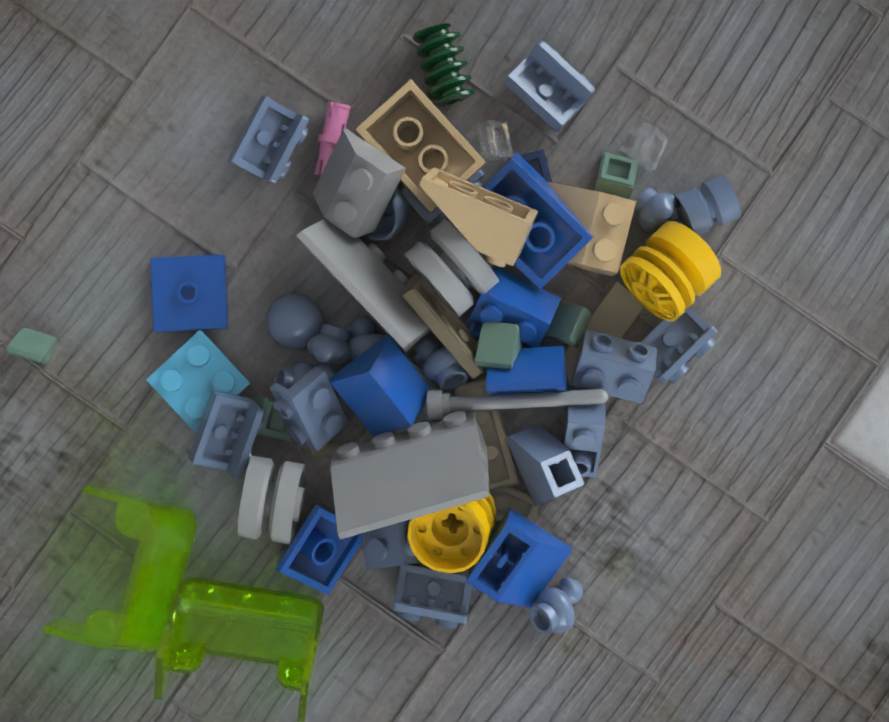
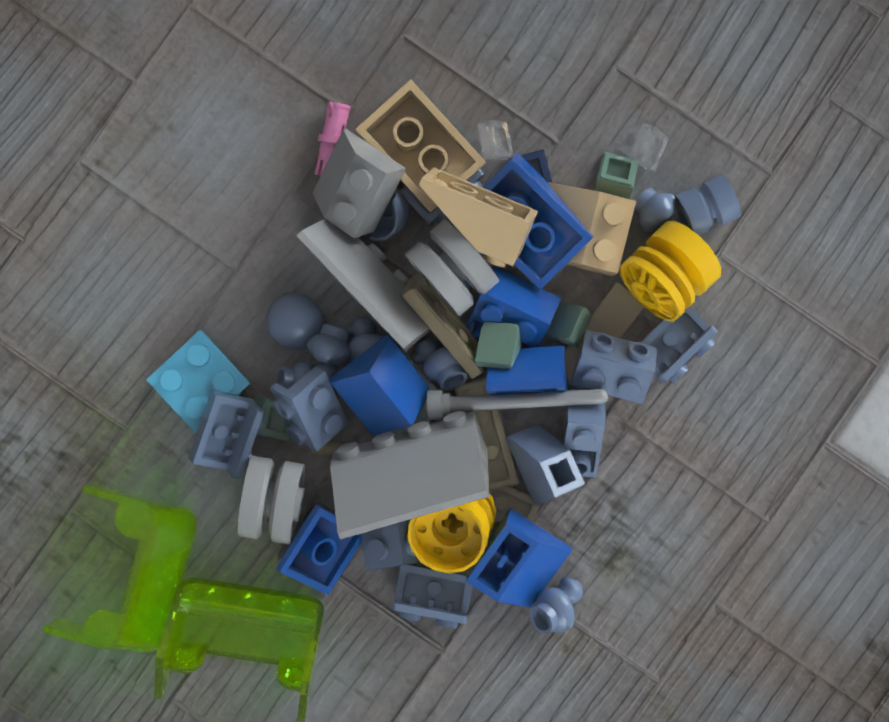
(32, 346): sand green slope -> none
(189, 293): blue plate -> none
(269, 140): sand blue bracket -> none
(442, 64): dark green piece -> none
(549, 86): sand blue bracket -> none

